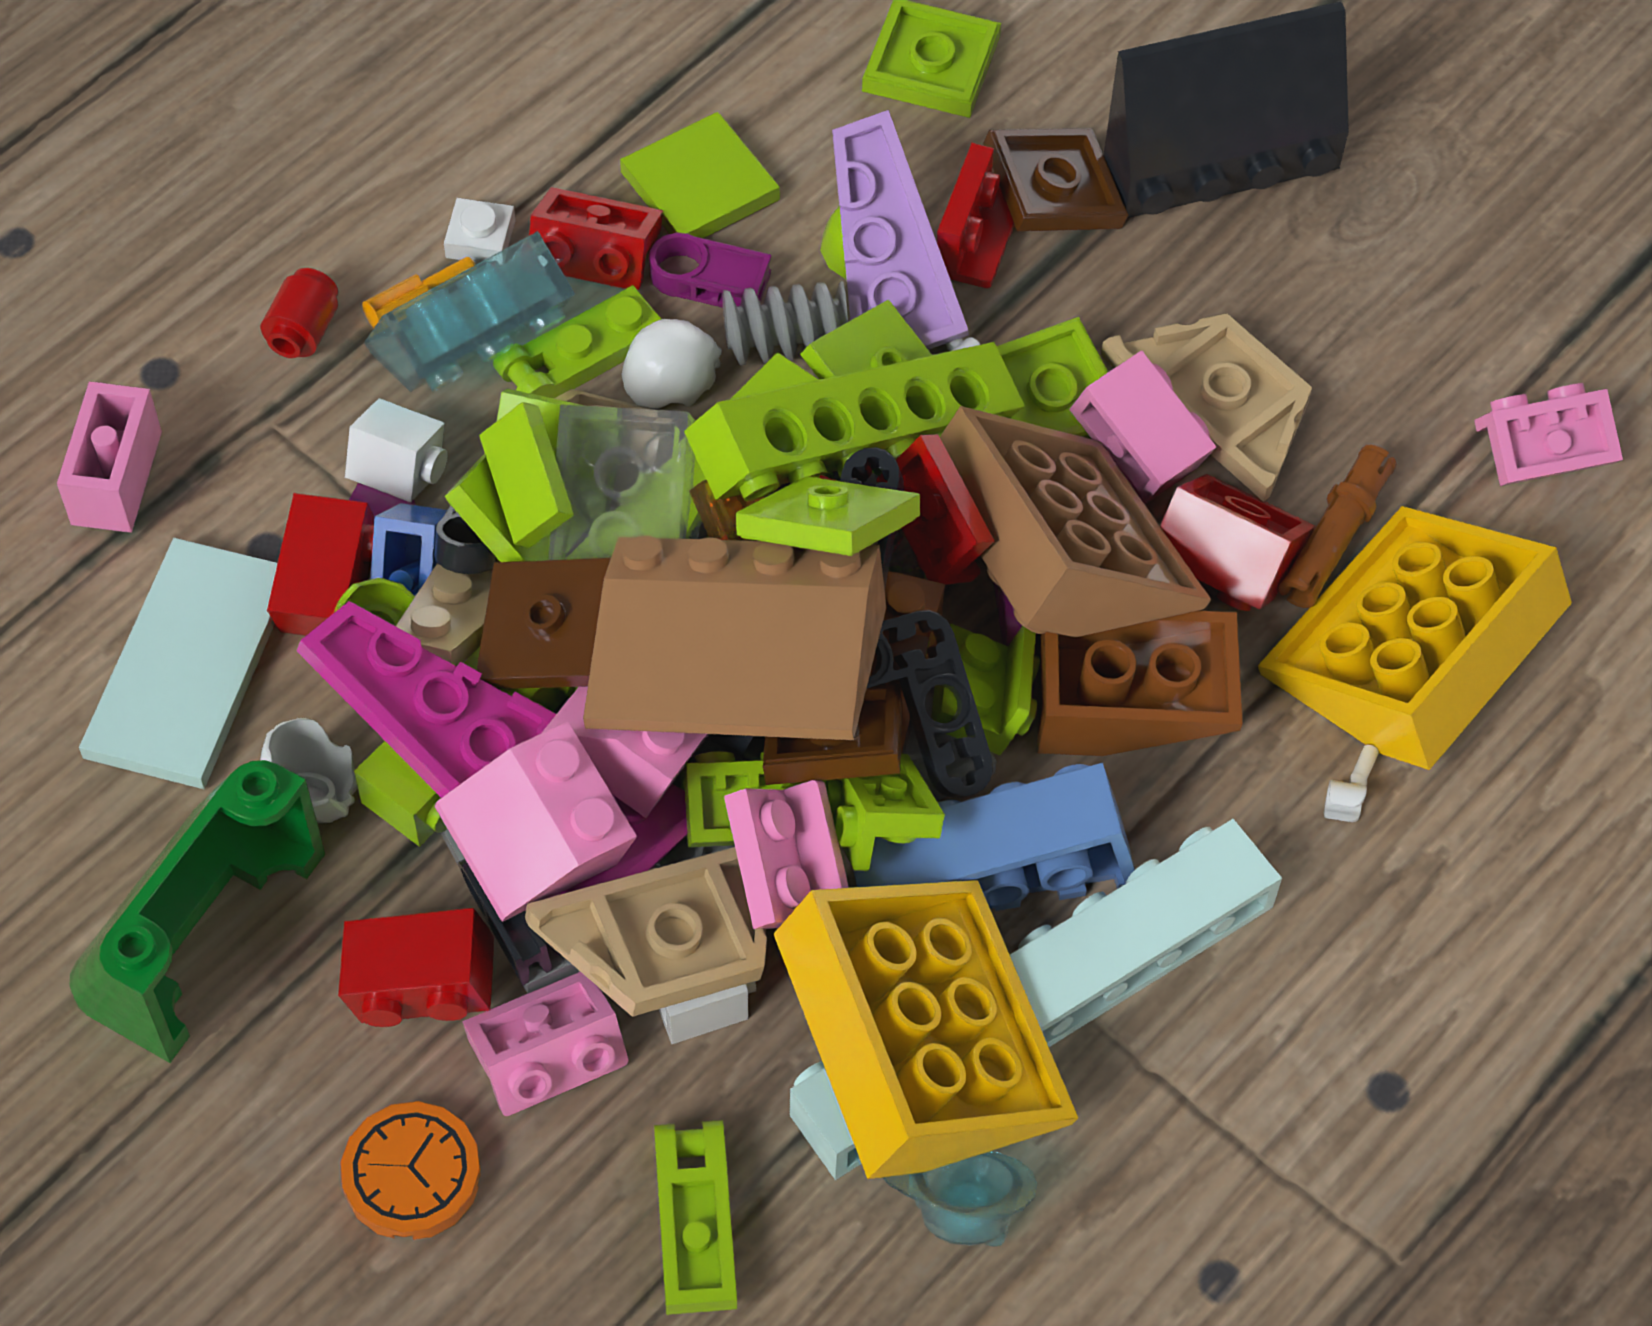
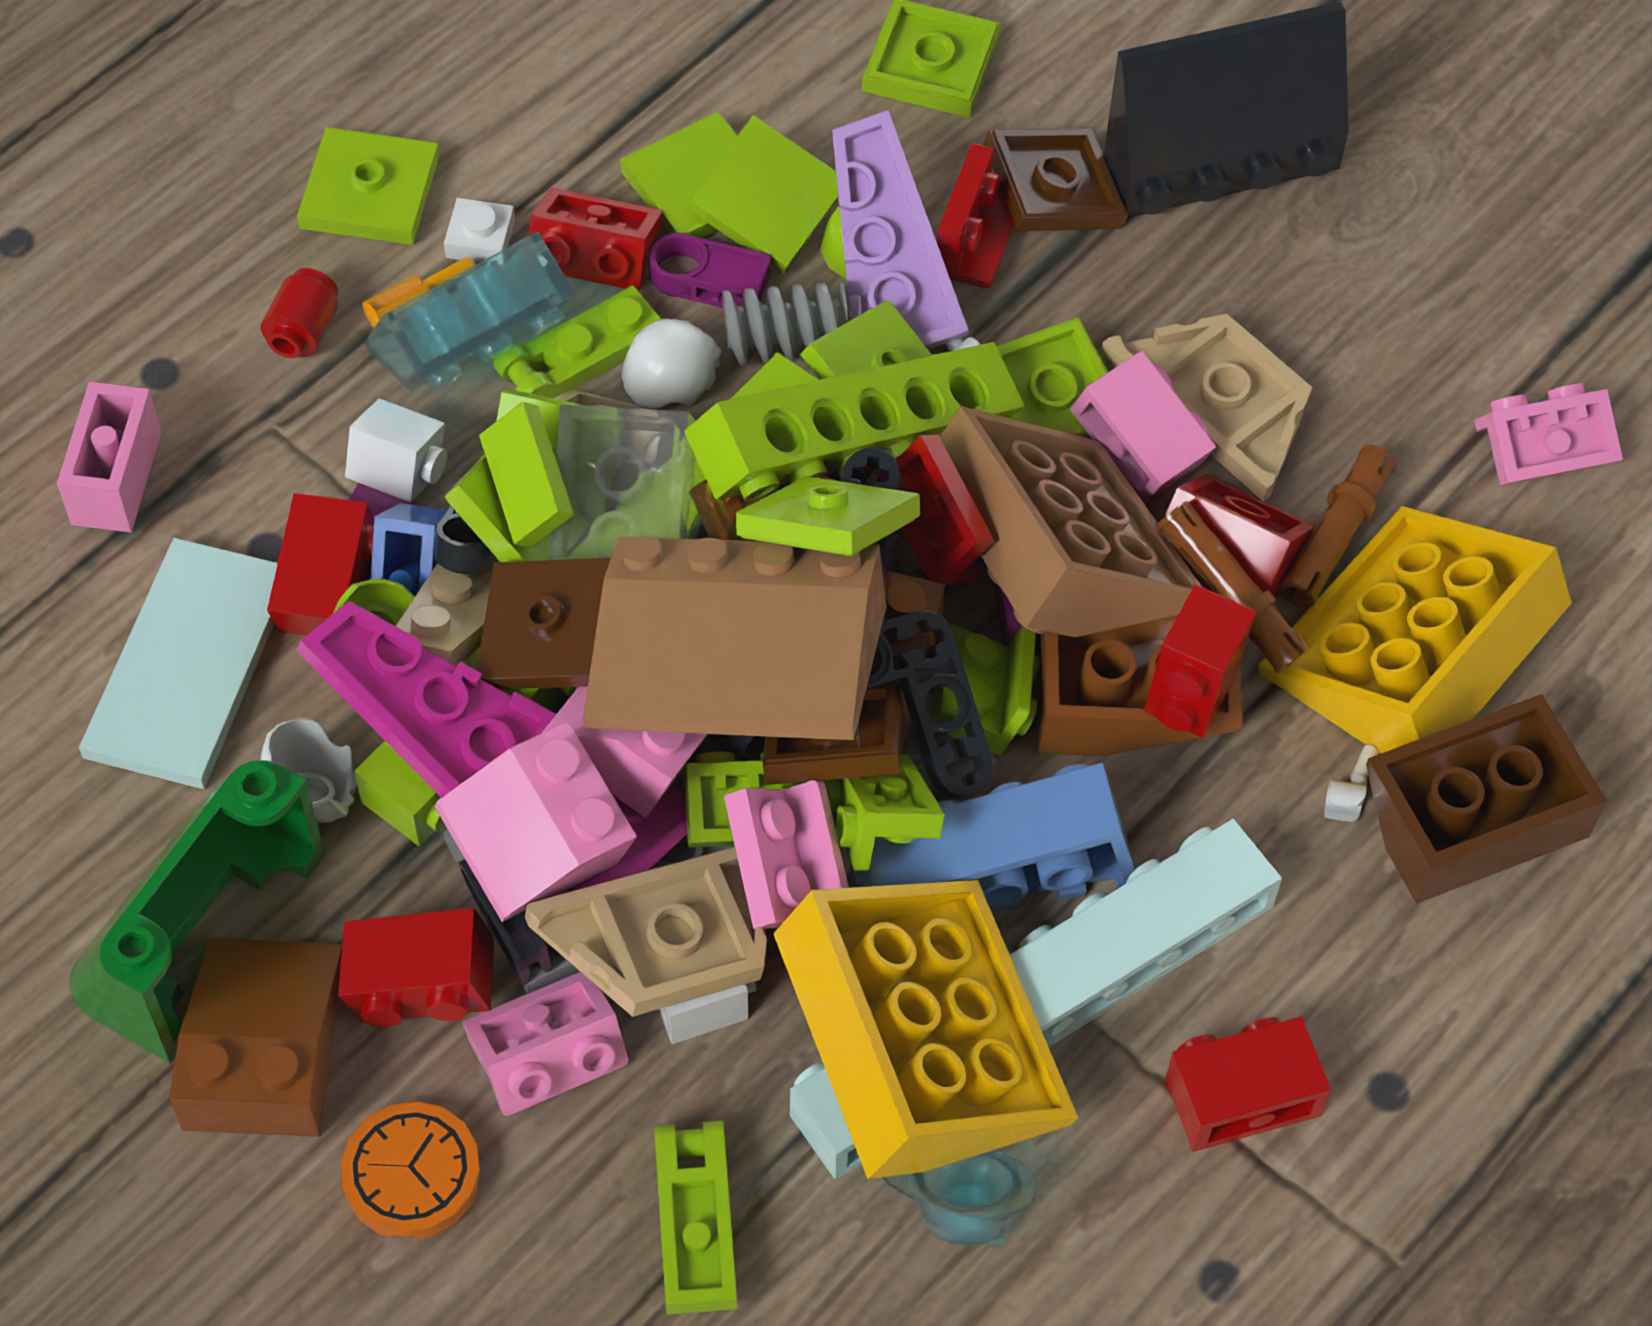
(257, 1038): none -> dark orange slope
(368, 186): none -> lime plate
(767, 193): none -> lime tile
(1199, 661): none -> red brick
(1227, 578): none -> dark orange pin
(1246, 1082): none -> red brick
(1482, 798): none -> reddish brown slope

